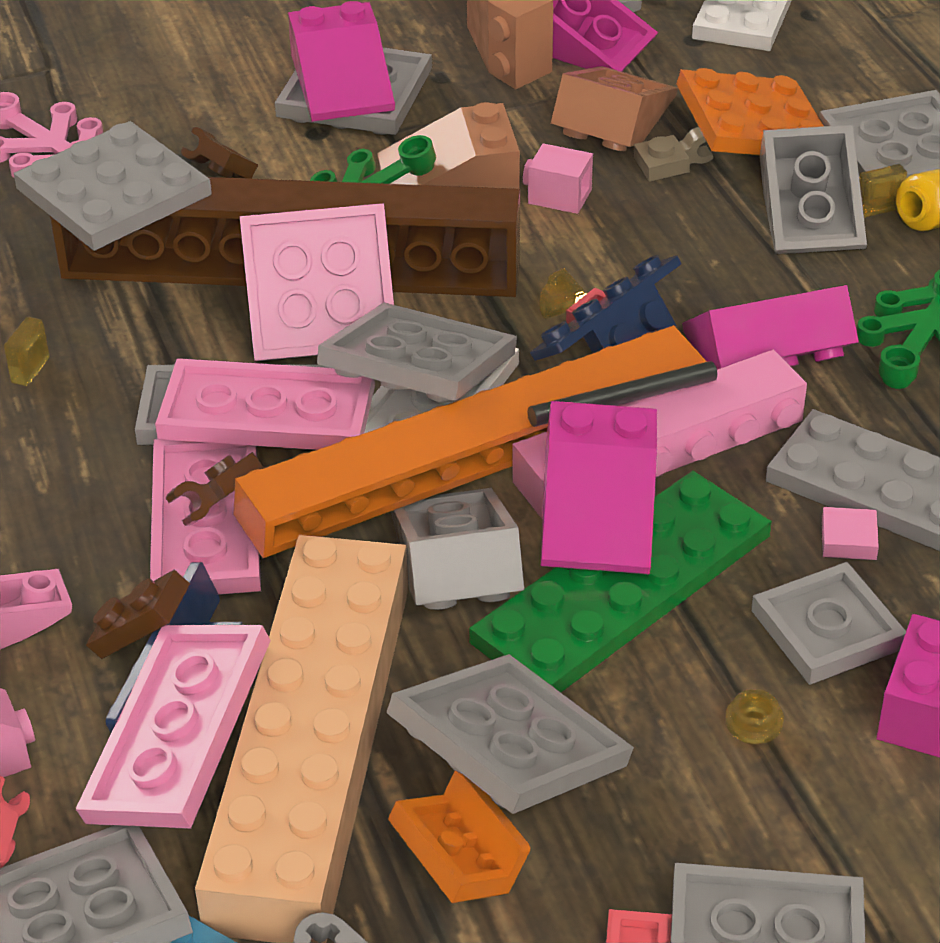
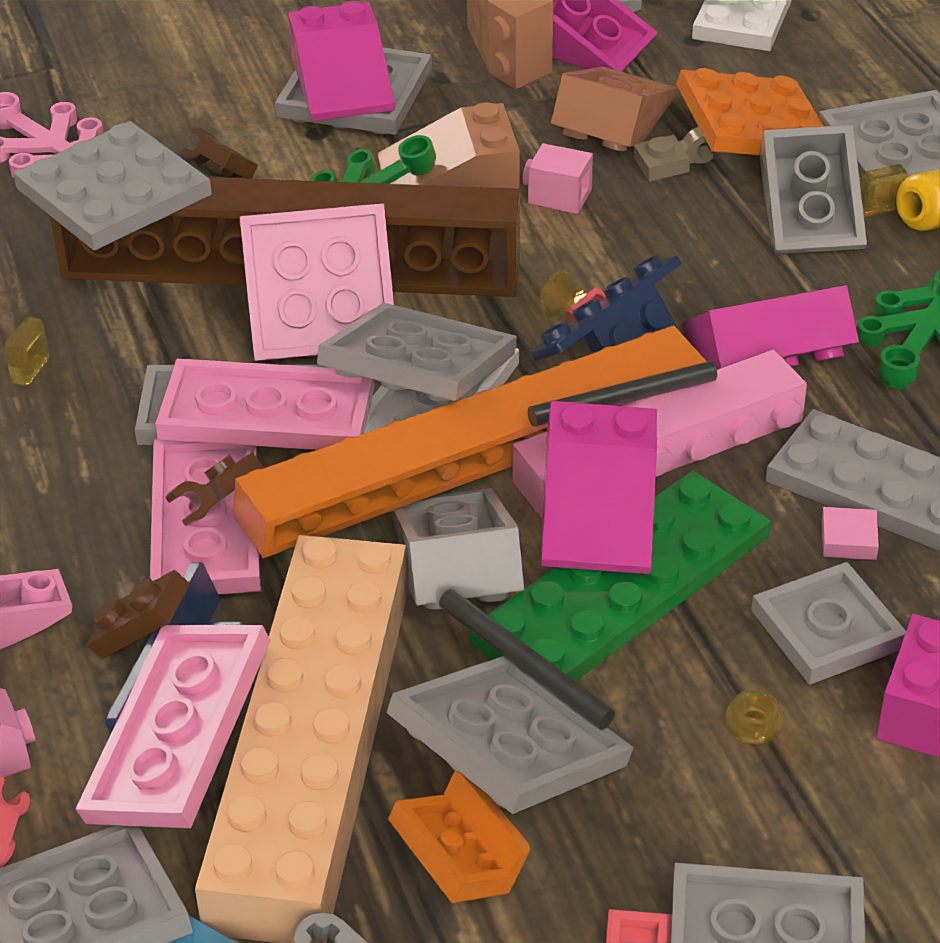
(527, 659): none -> pearl dark grey bar

